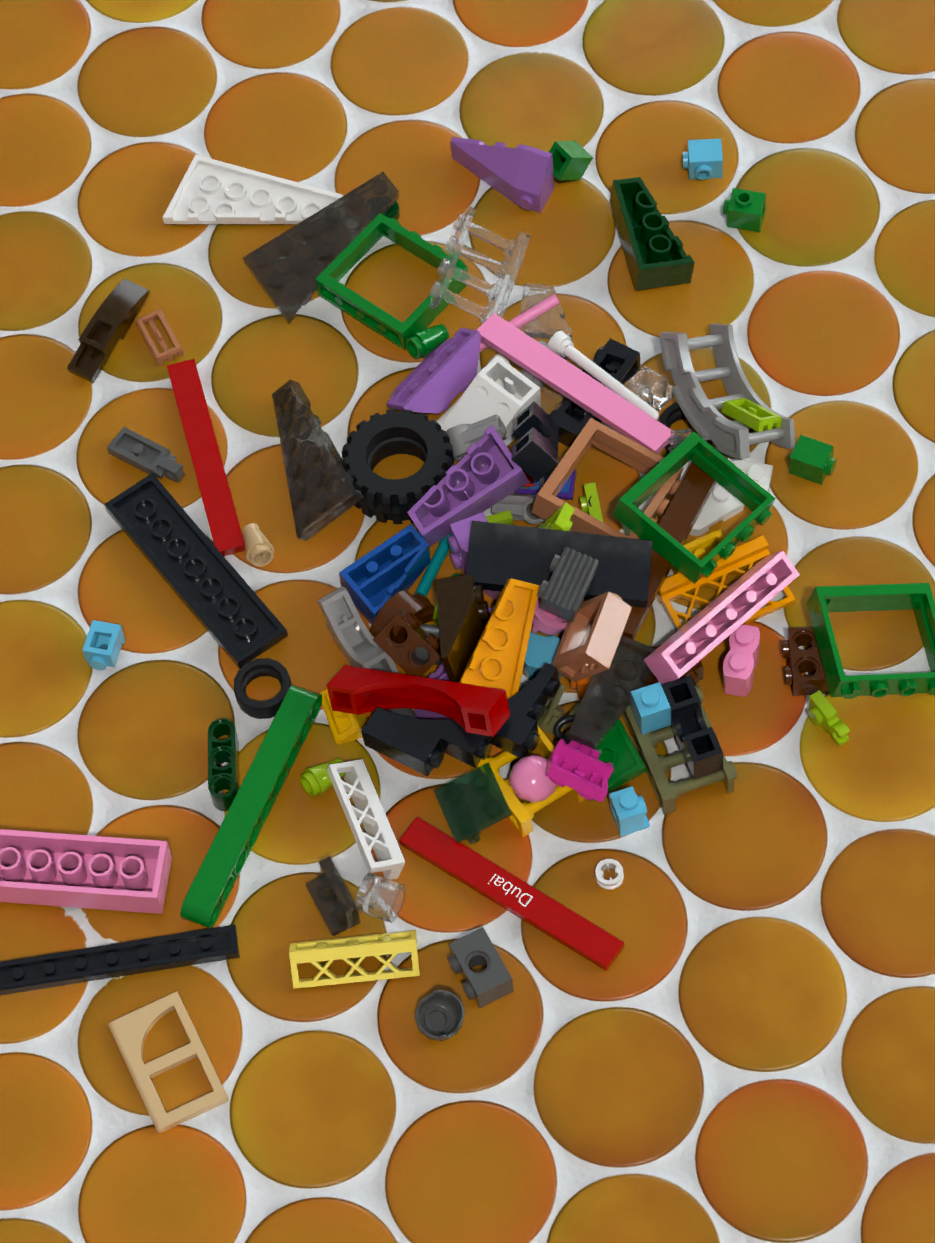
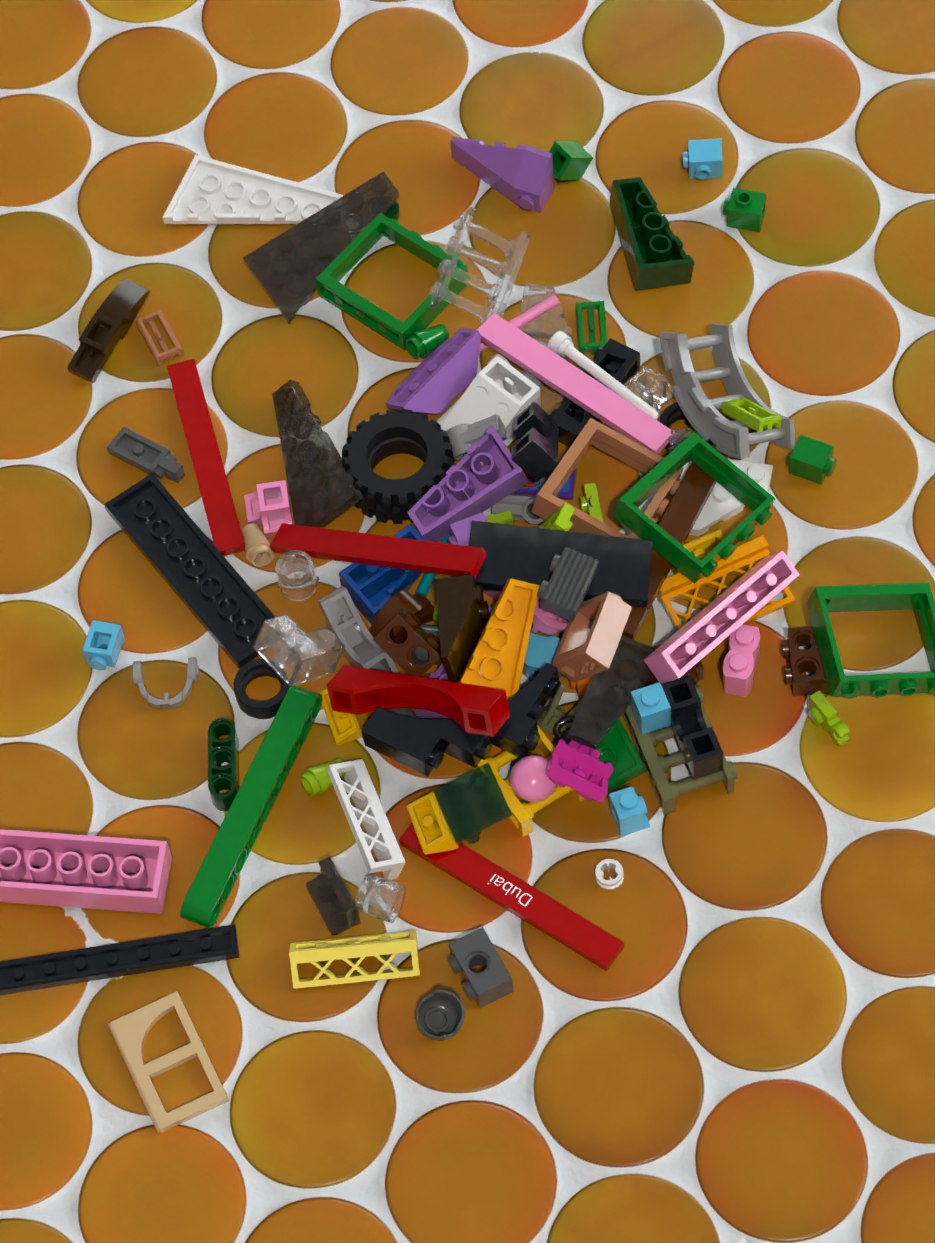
(176, 701): none -> light grey piece
(269, 506): none -> bright pink brick
(296, 575): none -> clear piece
(298, 654): none -> clear brick
(379, 550): none -> red tile
(431, 825): none -> yellow slope
(592, 346): none -> green tile

